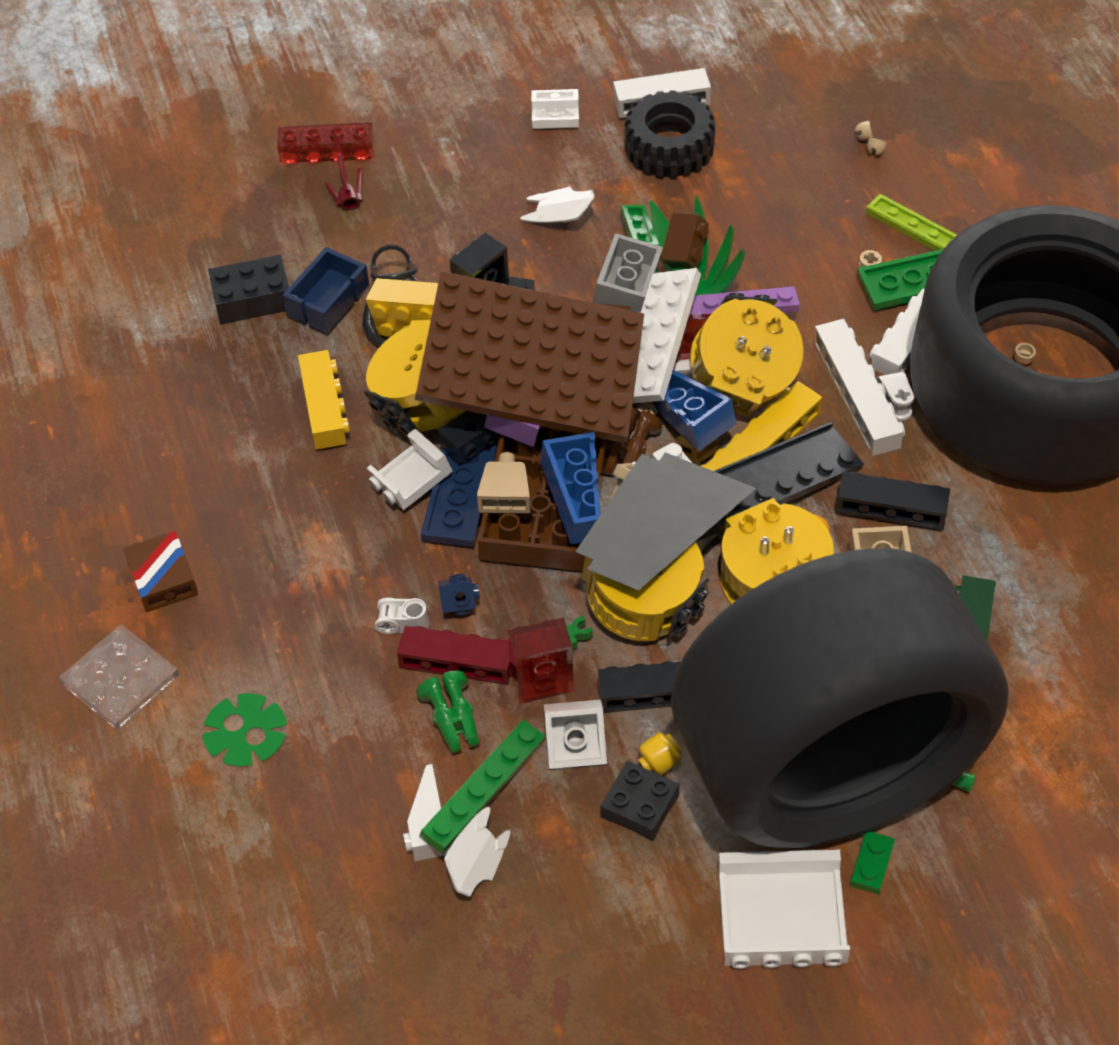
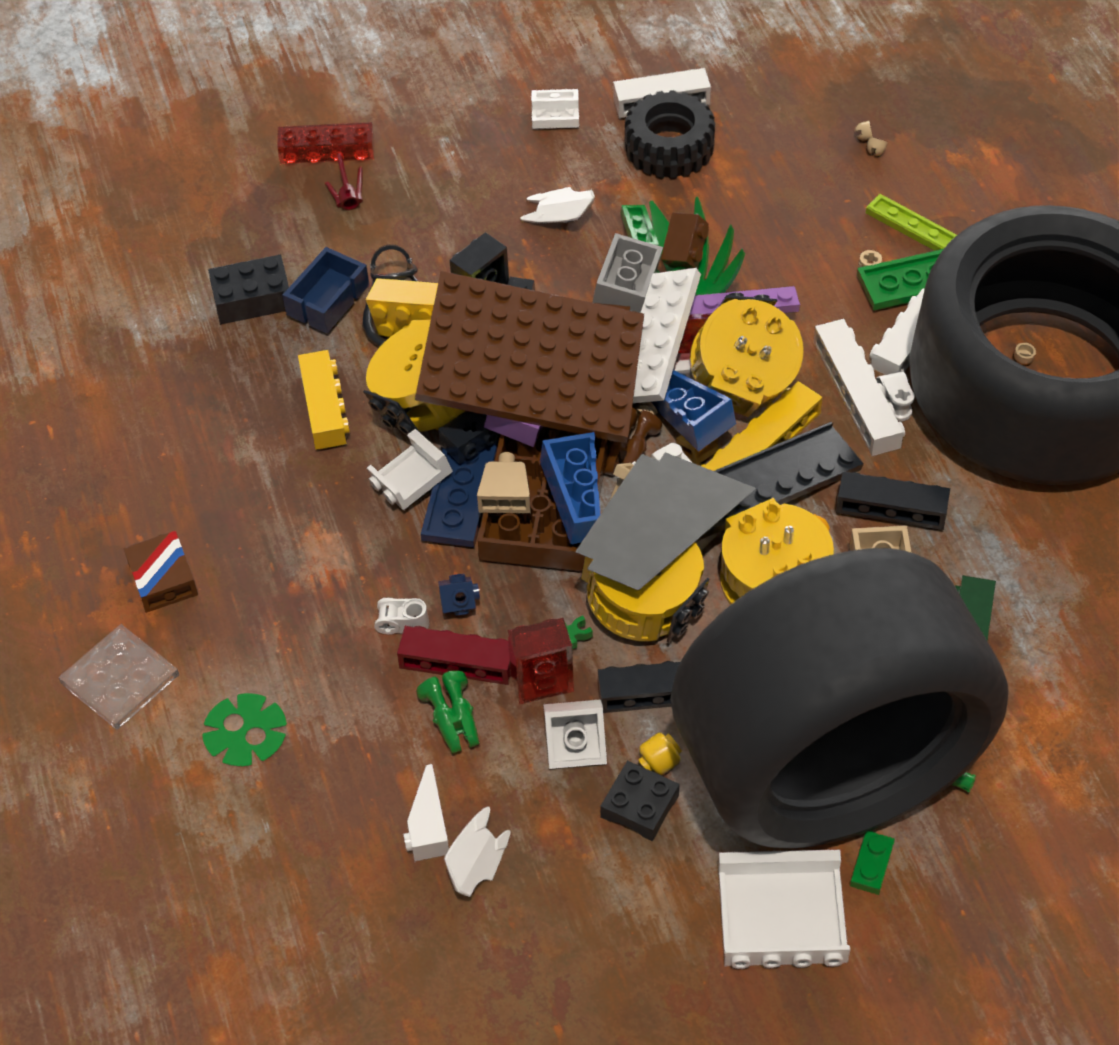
(482, 786): green plate -> none

